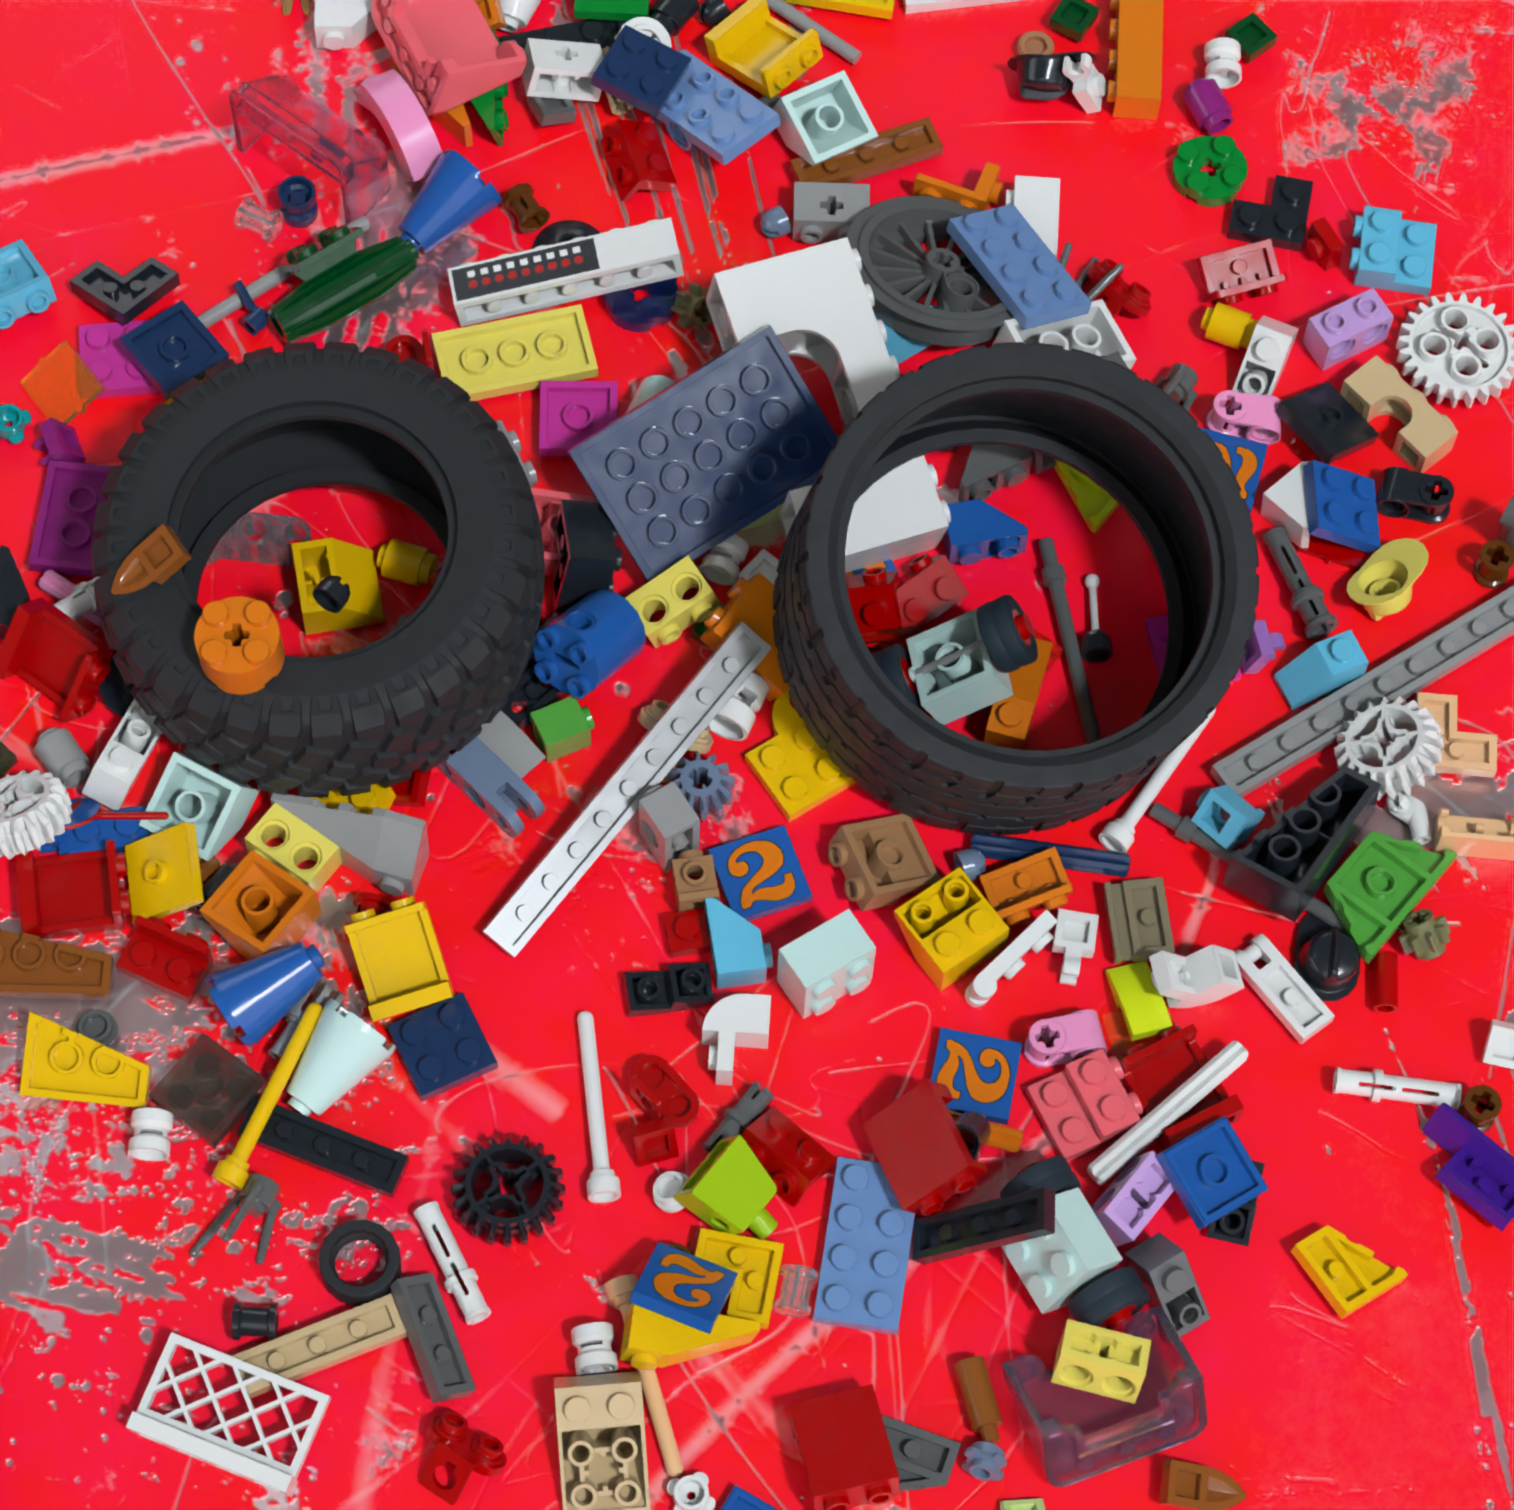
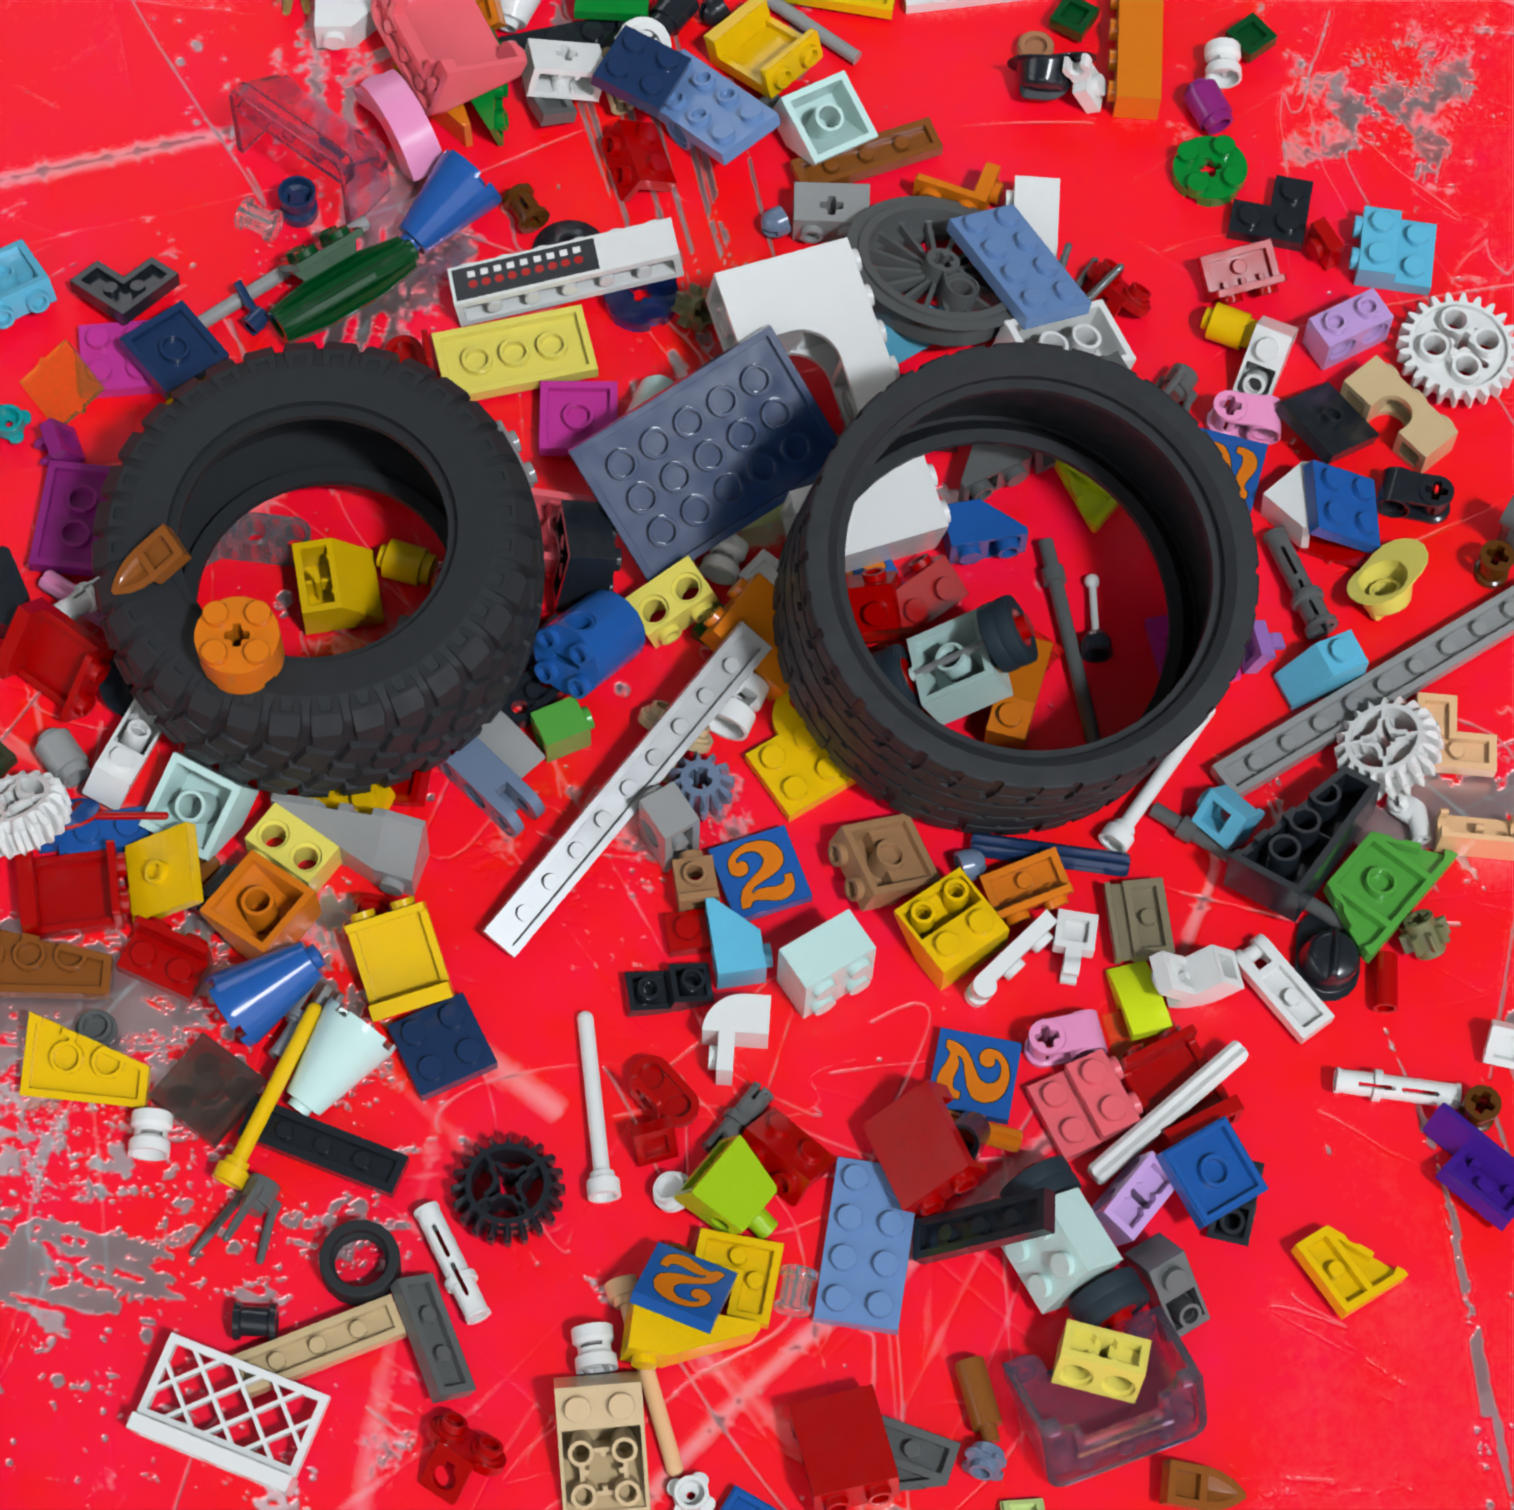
(331, 594): black hinge -> none

